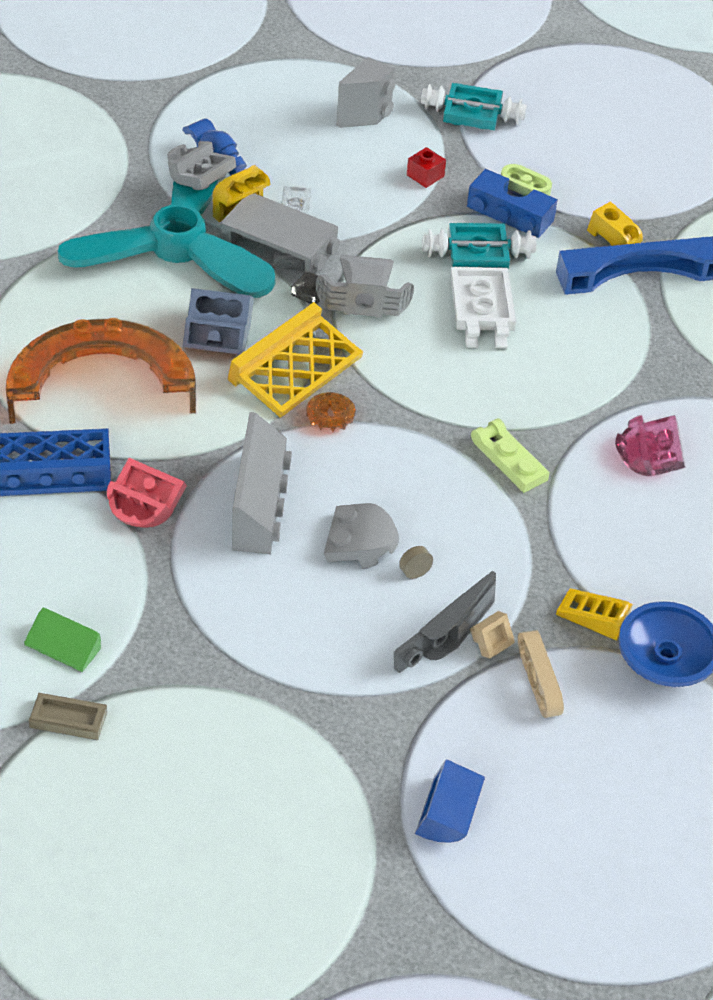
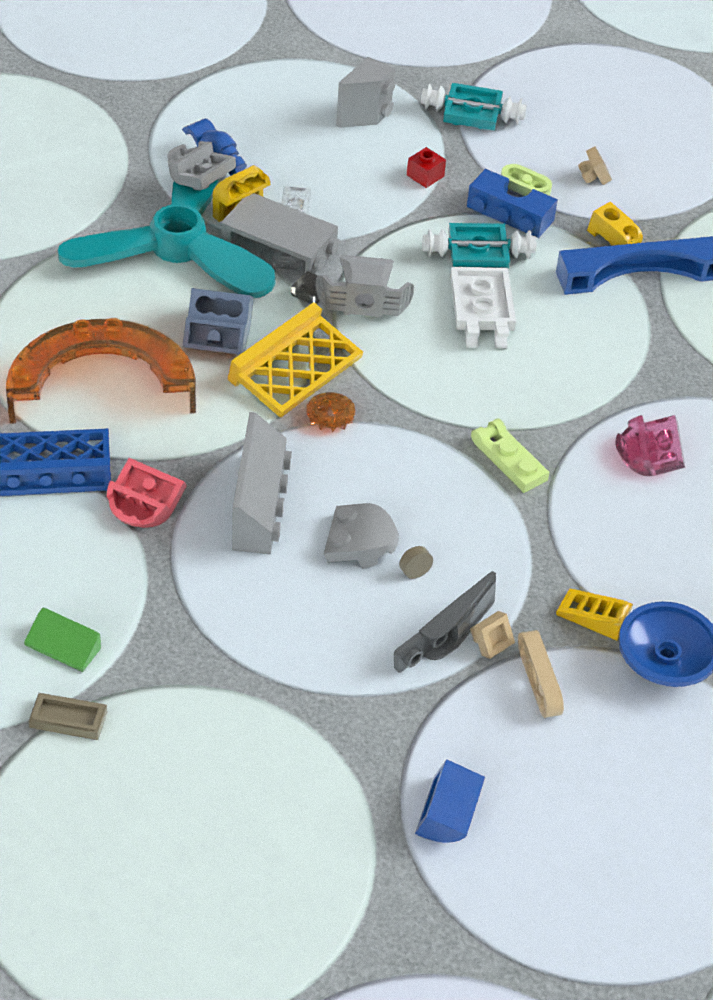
(594, 167): none -> tan tile

